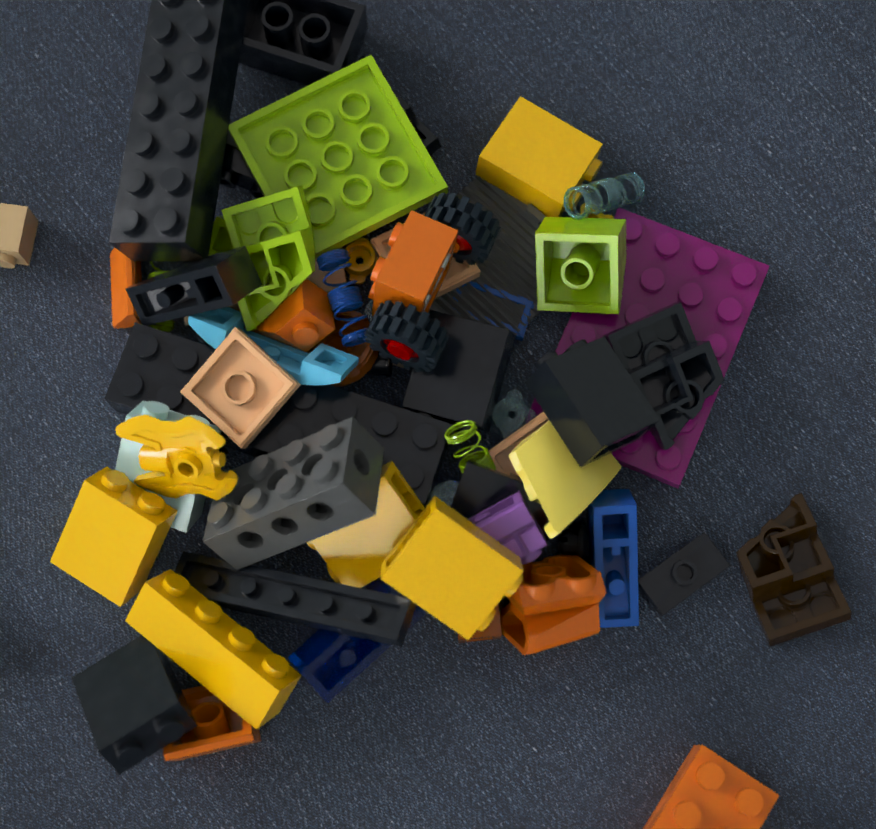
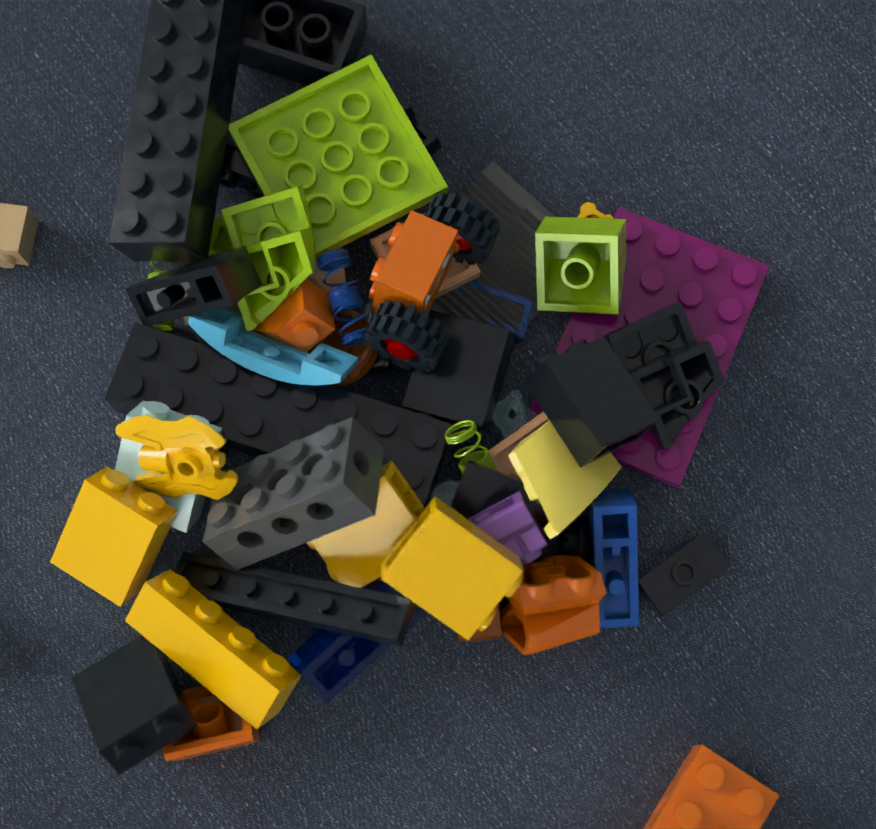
(123, 274): orange slope -> none
(240, 388): light nougat tile -> none
(360, 249): yellow plate -> none
(539, 158): yellow brick -> none
(615, 191): clear light blue piece -> none
(791, 577): dark brown slope -> none

